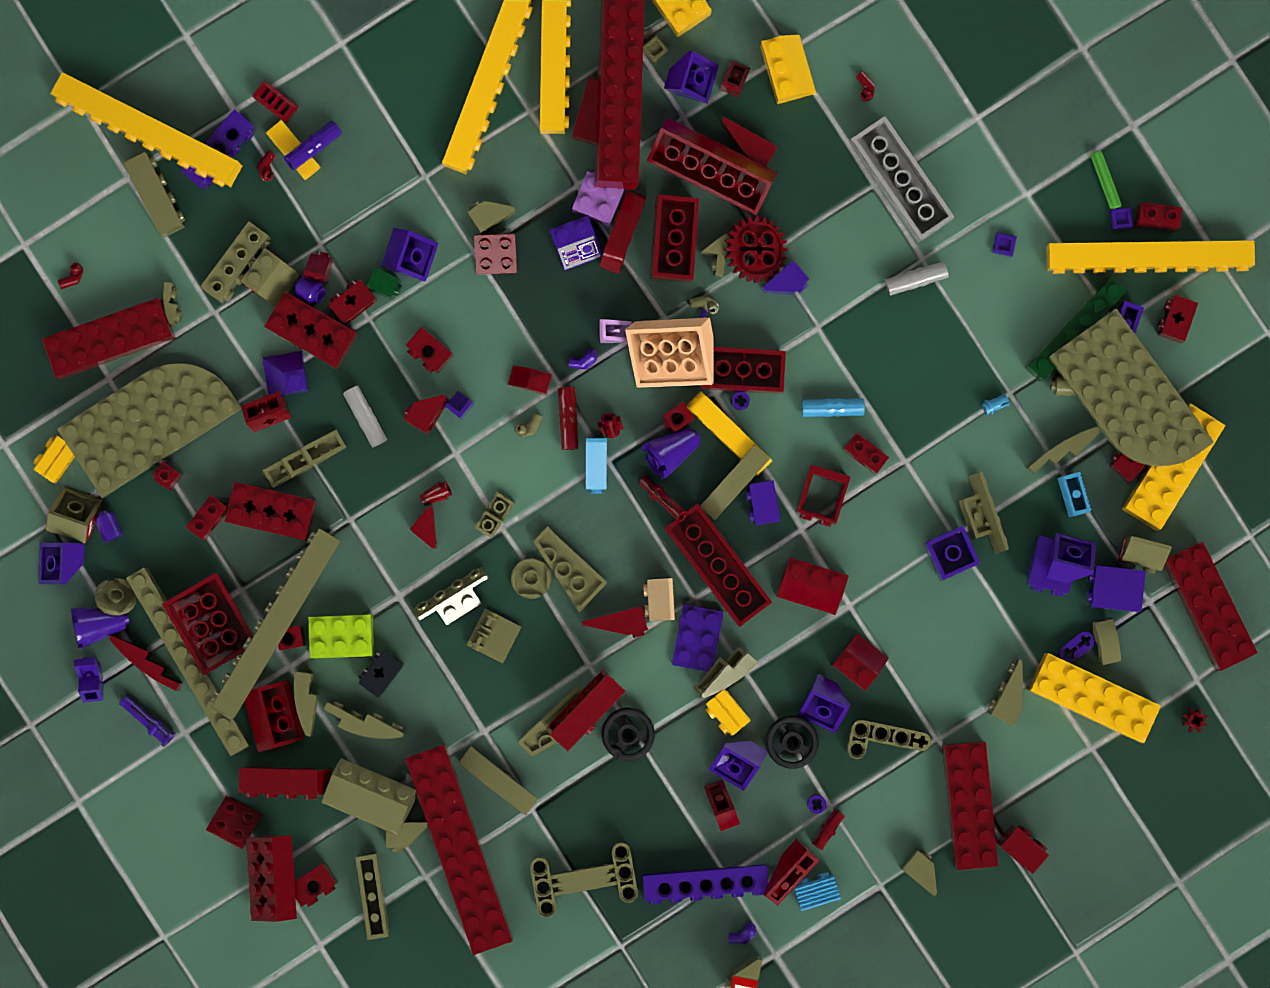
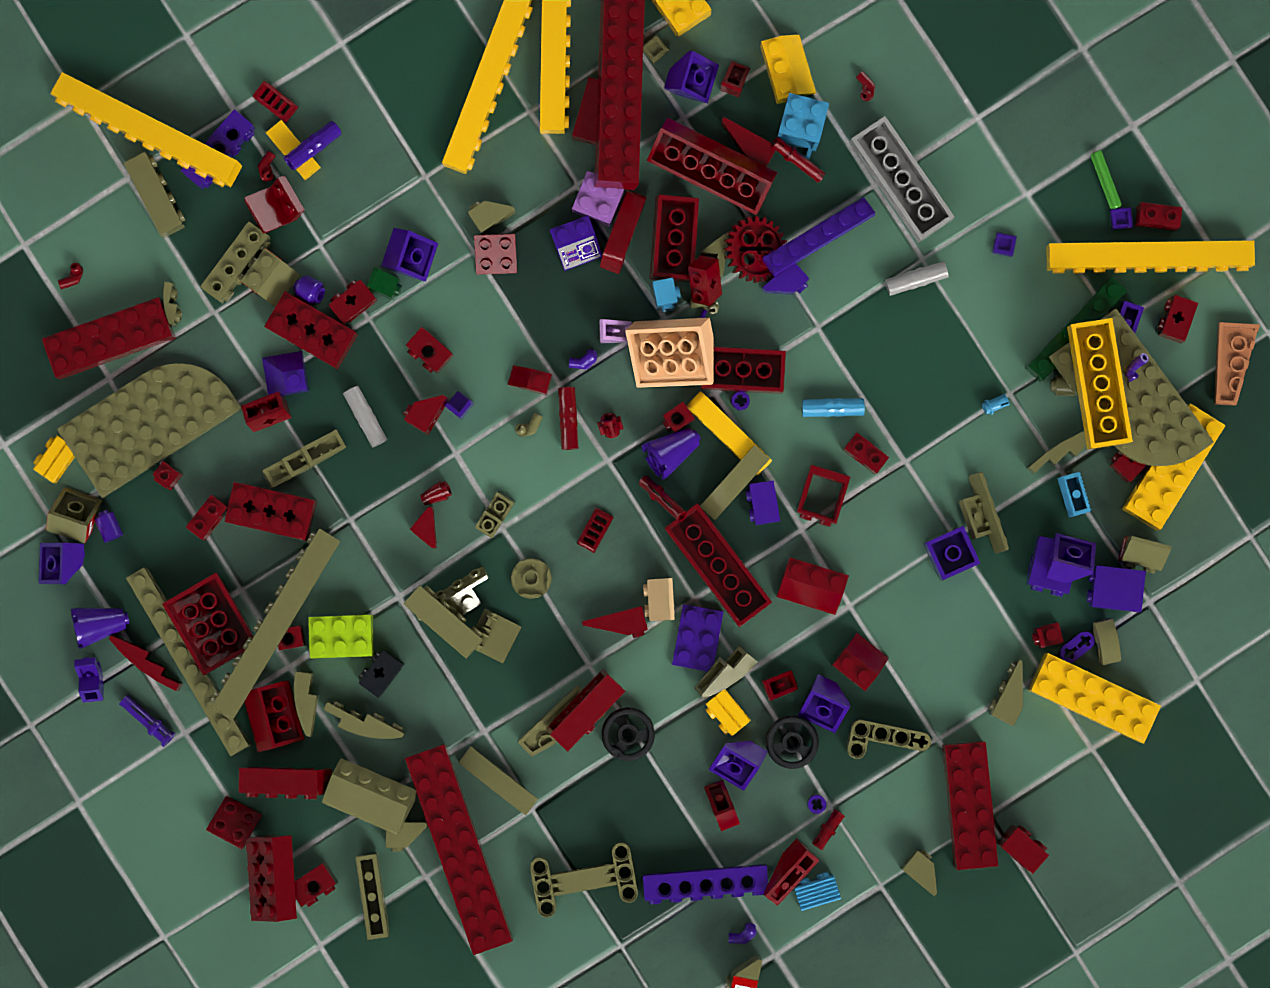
(115, 597): olive tile -> none
(274, 205): none -> dark red bracket
(319, 267): dark red slope -> none
(443, 621): none -> olive brick
(573, 572): olive wing -> none
(586, 545): none -> dark red slope
(596, 465): slope -> none
(666, 294): none -> dark azure brick
(705, 280): none -> dark red brick
(779, 685): none -> dark red slope
(790, 154): none -> dark red pin
(803, 122): none -> dark azure container
(818, 236): none -> dark purple plate
(1047, 635): none -> dark red bracket
(1099, 383): none -> yellow brick
(1135, 364): none -> dark purple arm
(1189, 717): dark red gear -> none
(1209, 606): dark red brick -> none
(1233, 353): none -> nougat wing

